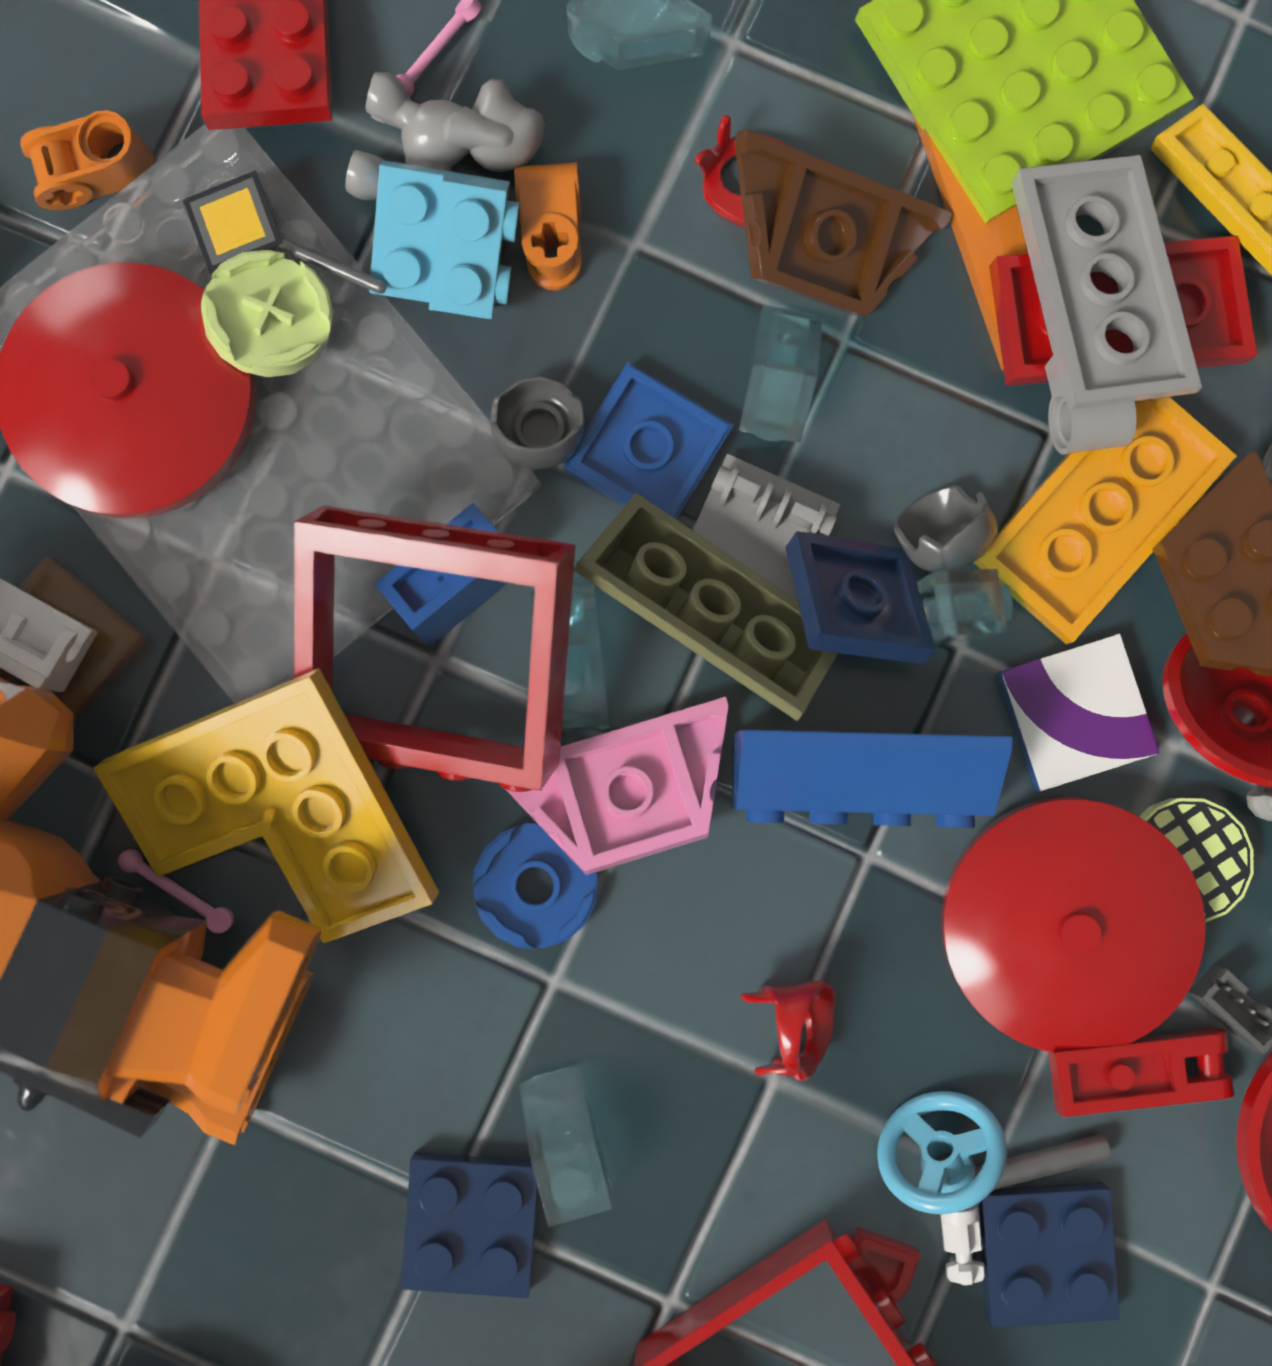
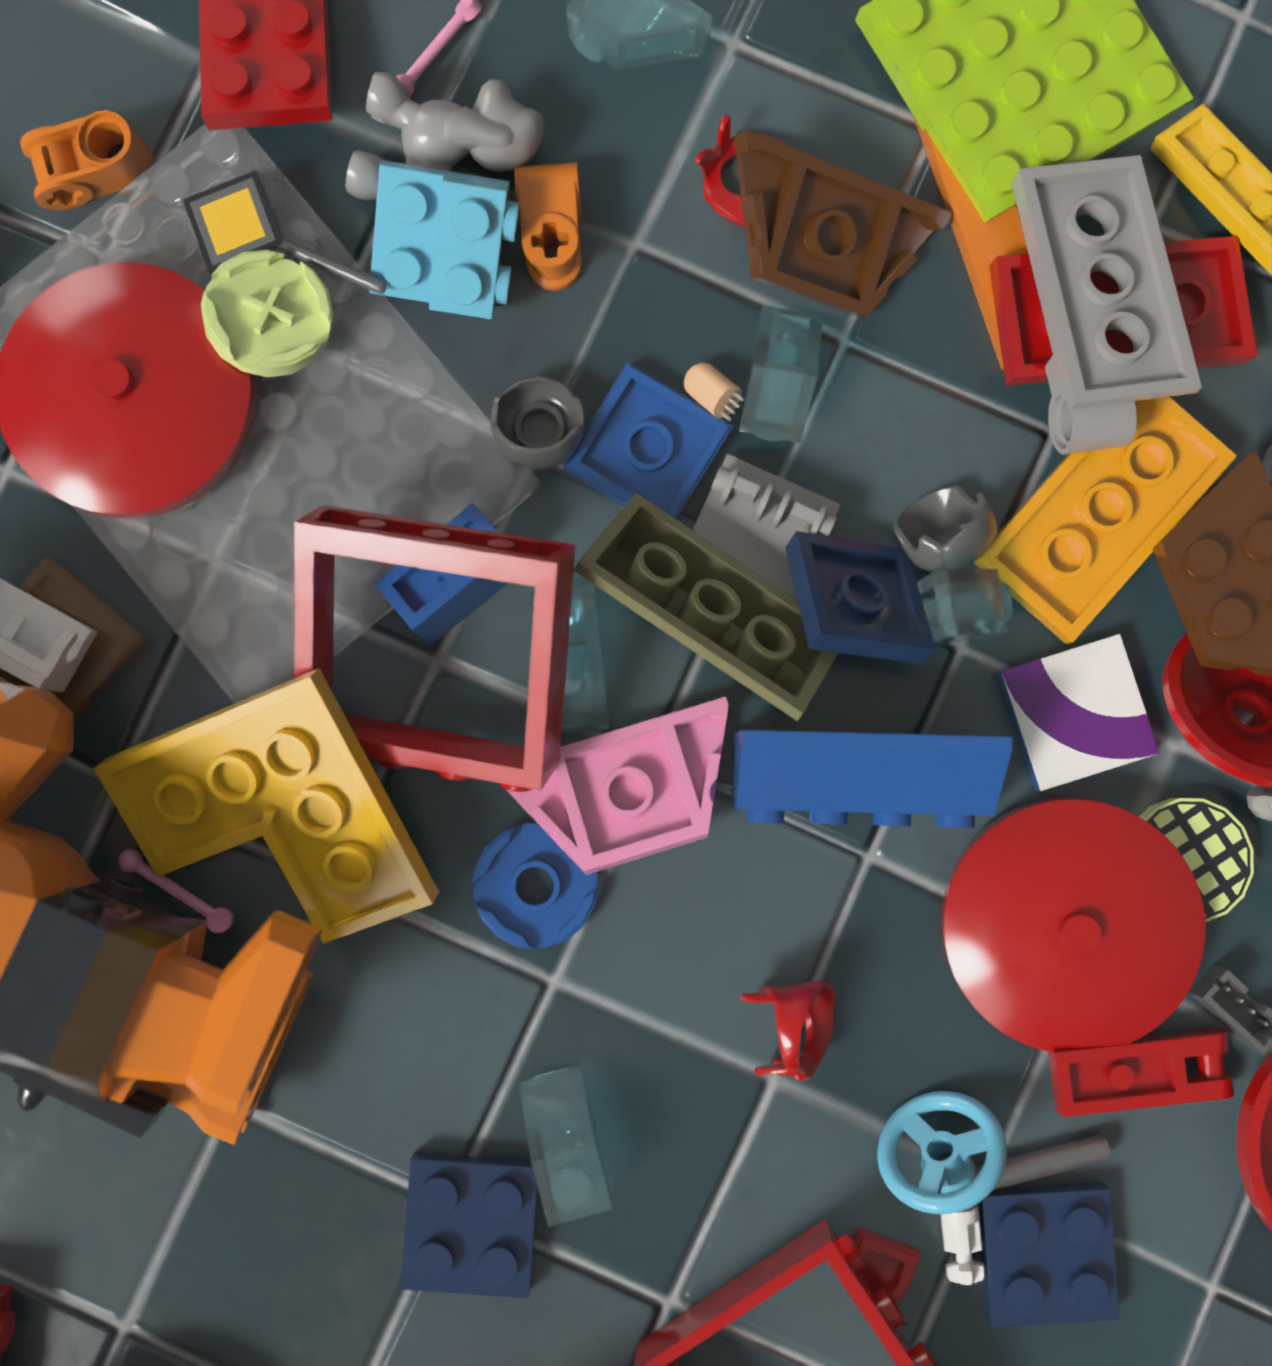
(712, 390): none -> light nougat piece

